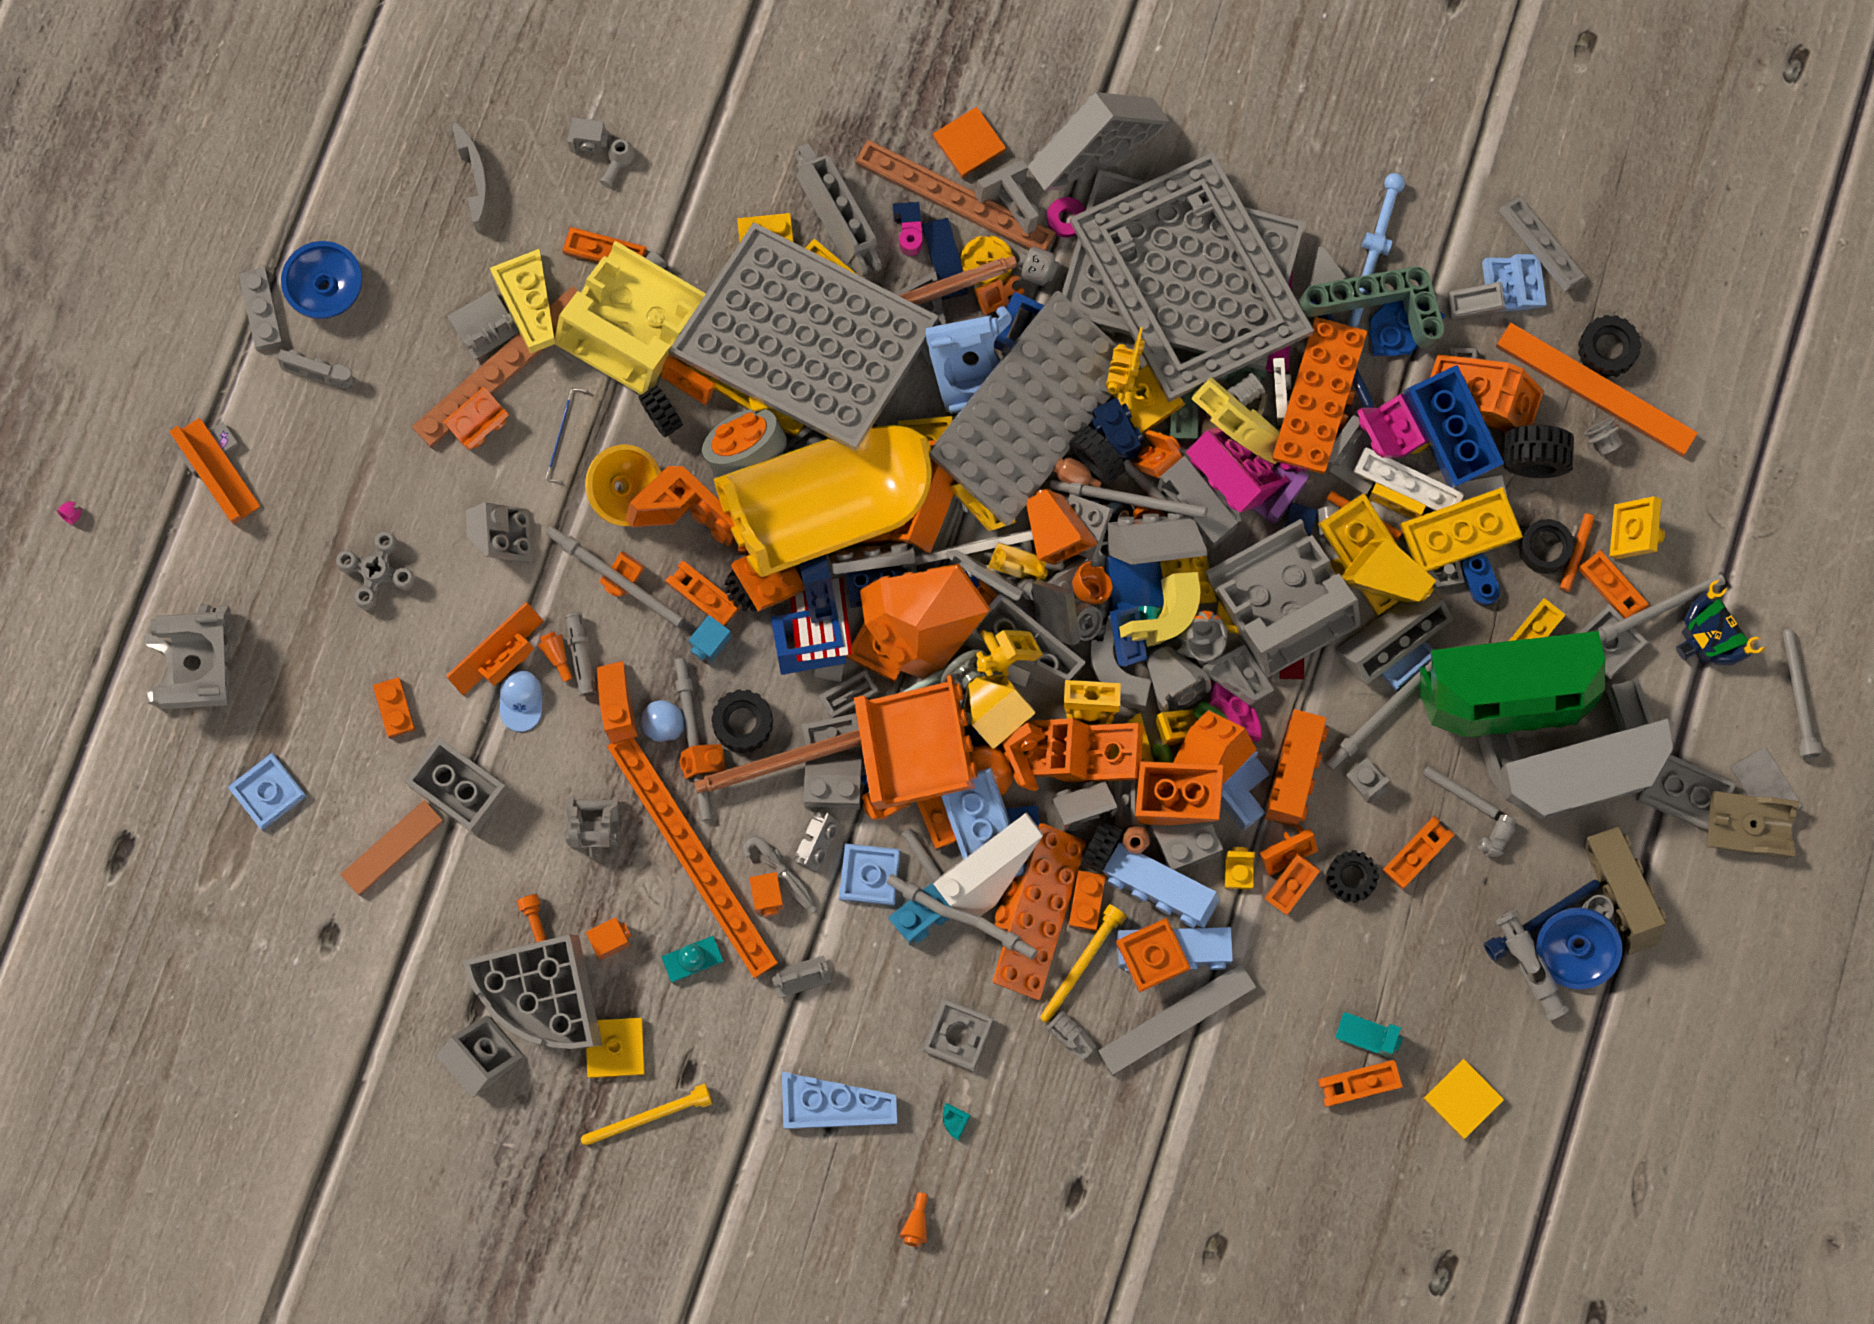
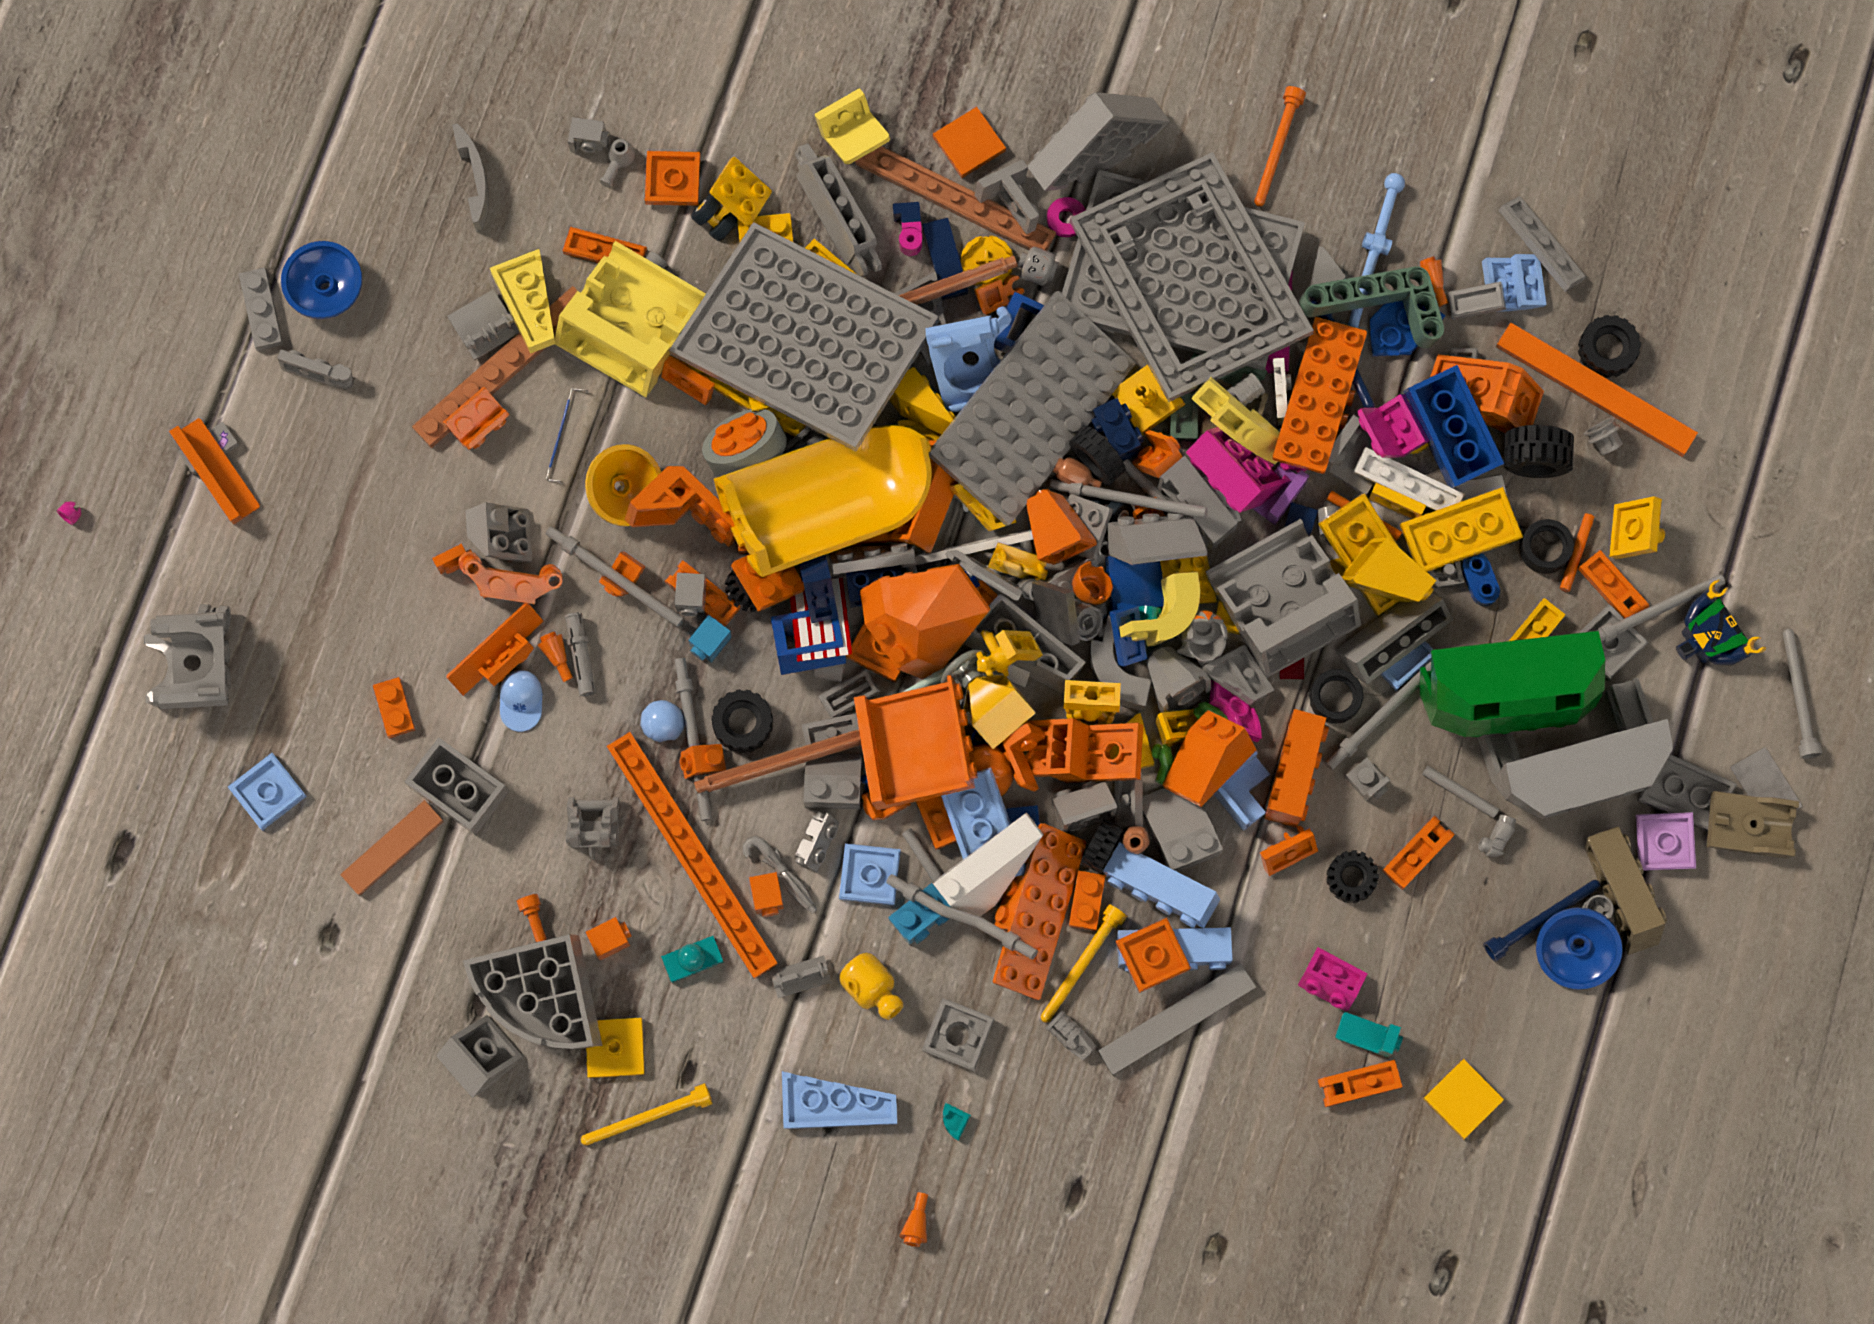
(372, 562): light grey gear -> none
(449, 559): none -> orange bracket
(510, 584): none -> orange plate
(616, 702): orange slope -> none
(660, 411): black tyre -> none
(672, 178): none -> orange plate
(690, 593): none -> light grey brick
(741, 198): none -> yellow plate
(851, 127): none -> light yellow bracket
(871, 985): none -> yellow piece
(920, 404): none -> yellow slope
(1124, 367): yellow hinge -> none
(1179, 793): orange slope -> none
(1239, 868): yellow bracket -> none
(1292, 884): orange plate -> none
(1293, 99): none -> orange piece
(1332, 979): none -> dark pink bracket
(1345, 677): none -> black tyre
(1434, 269): none -> orange cone
(1523, 948): light grey piece -> none
(1666, 841): none -> lavender plate

